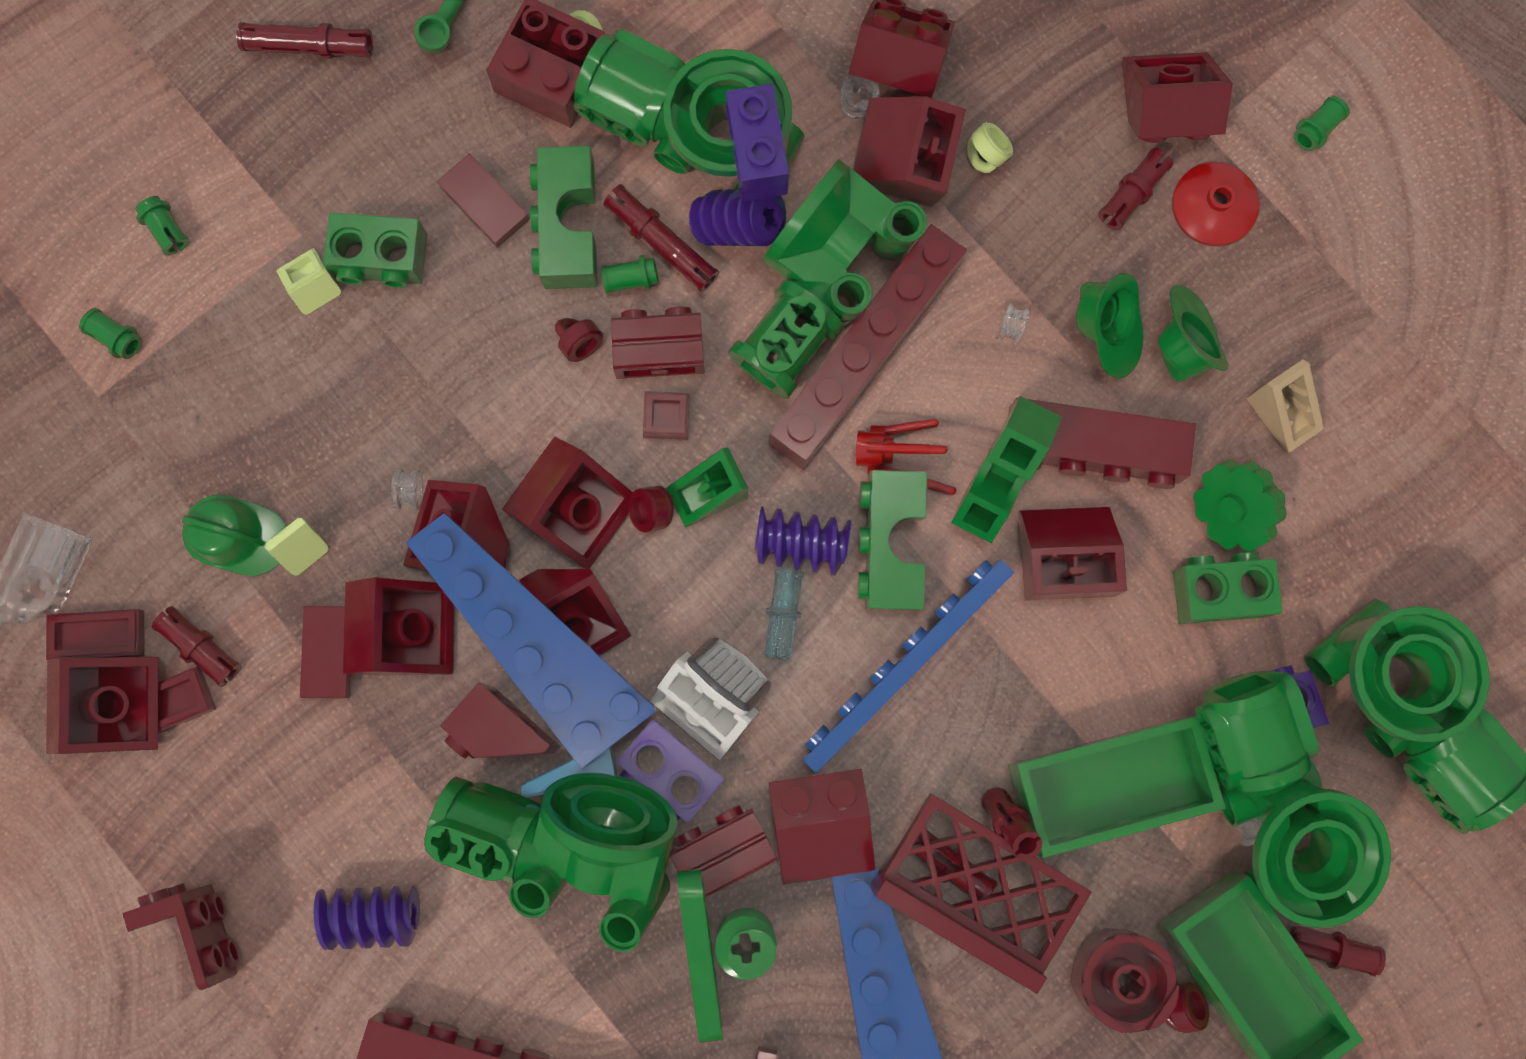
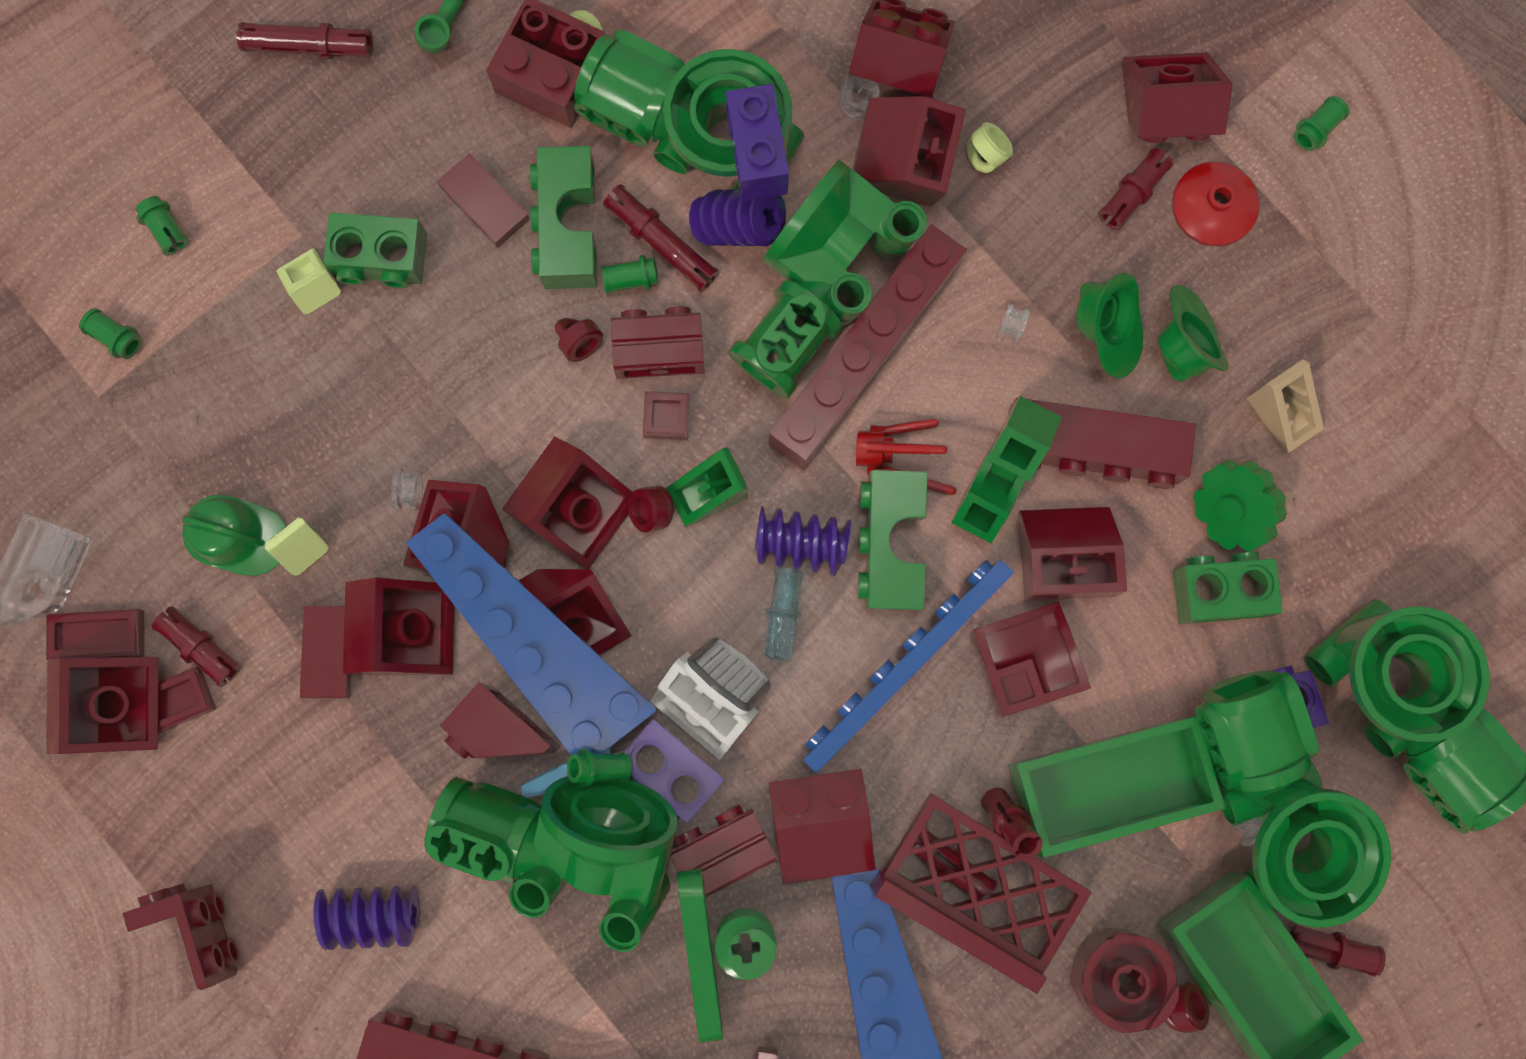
(591, 768): none -> green pin
(1031, 659): none -> dark red plate

